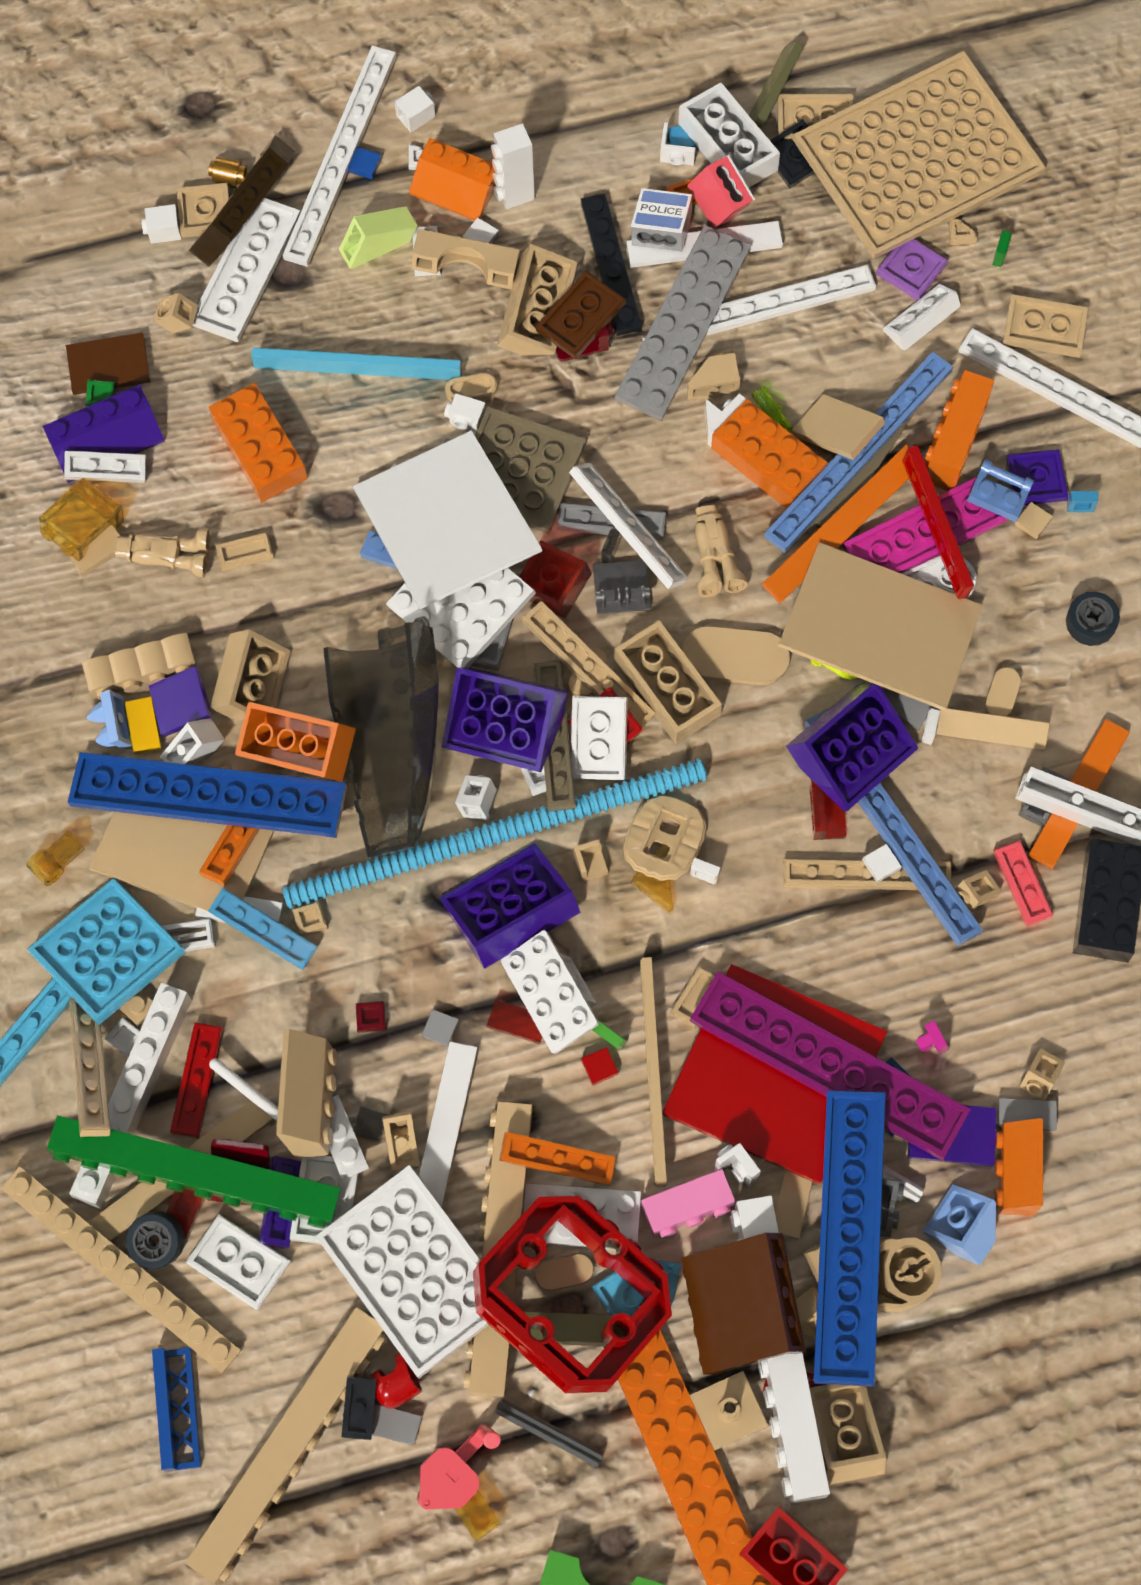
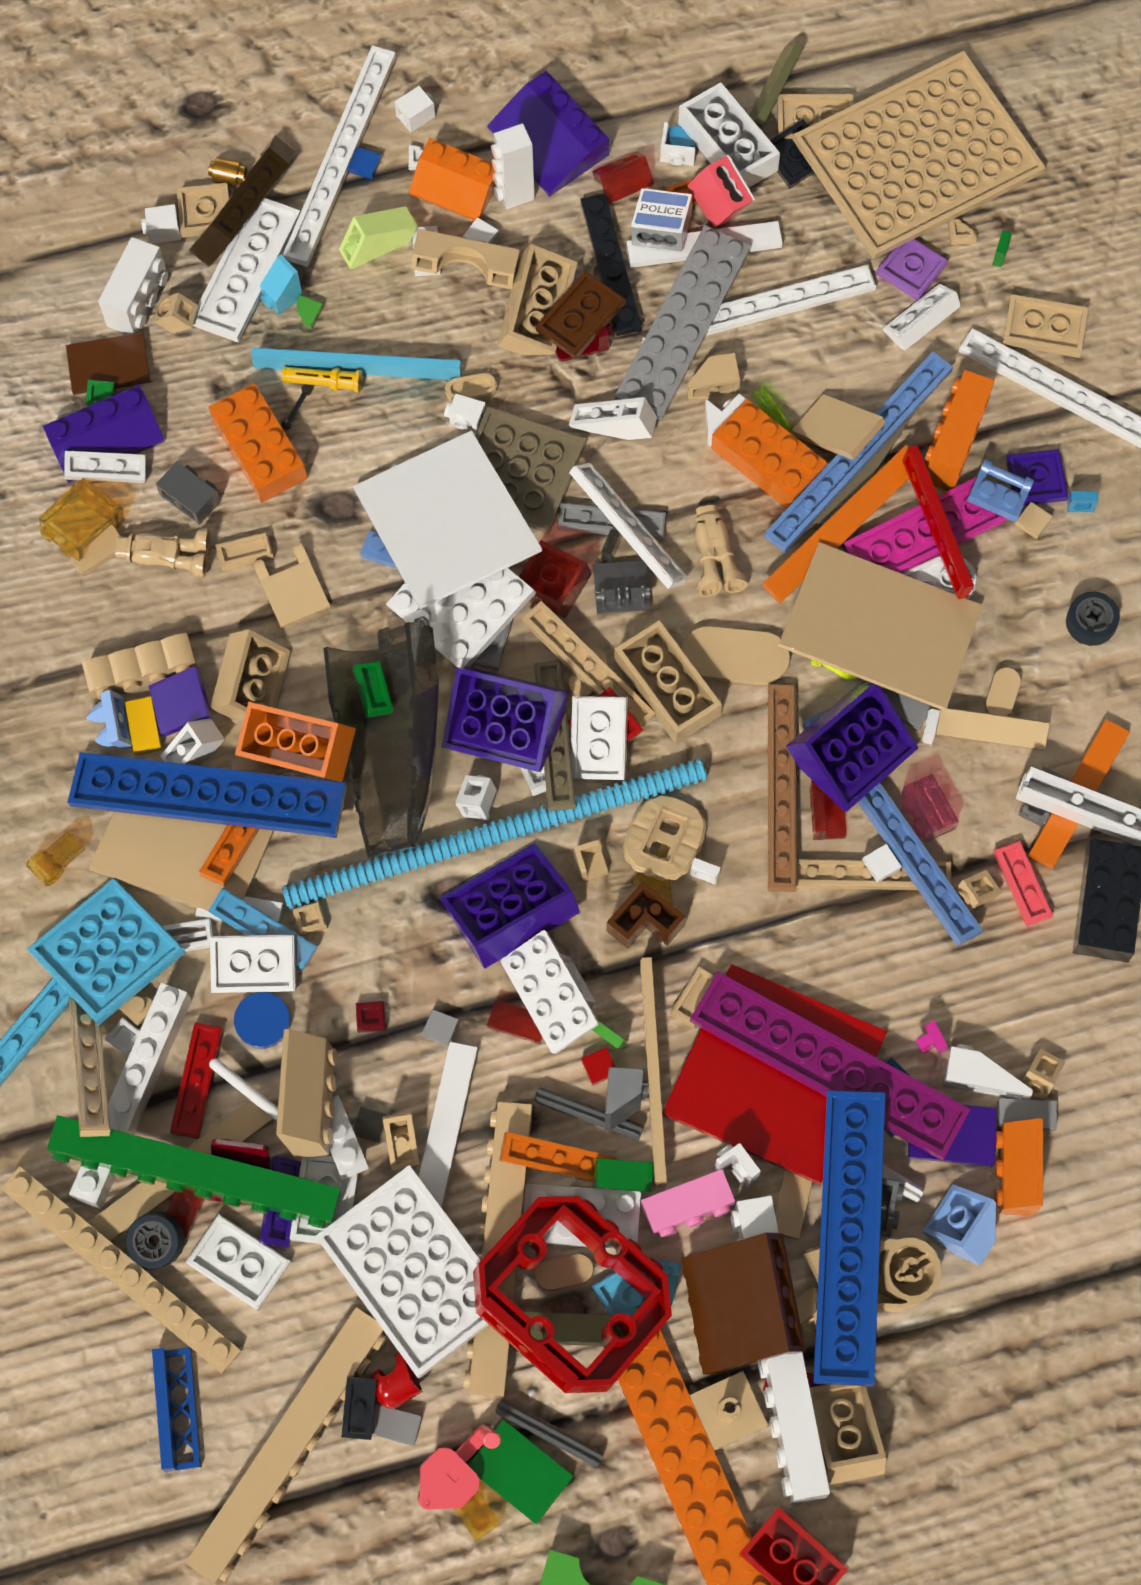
(133, 287): none -> white brick
(188, 492): none -> dark grey brick
(253, 963): none -> white tile
(261, 1020): none -> blue tile
(280, 286): none -> medium azure slope
(294, 591): none -> tan flag
(306, 391): none -> black hinge
(308, 310): none -> bright green tile
(334, 379): none -> yellow pin
(373, 689): none -> green tile
(521, 1473): none -> green tile
(560, 132): none -> dark purple slope
(585, 1112): none -> dark grey axle
(615, 418): none -> white slope
(623, 1095): none -> slope
(623, 1175): none -> green tile
(624, 176): none -> clear red panel
(644, 911): none -> reddish brown brick
(781, 788): none -> medium nougat tile
(929, 808): none -> clear pink brick
(978, 1073): none -> white slope

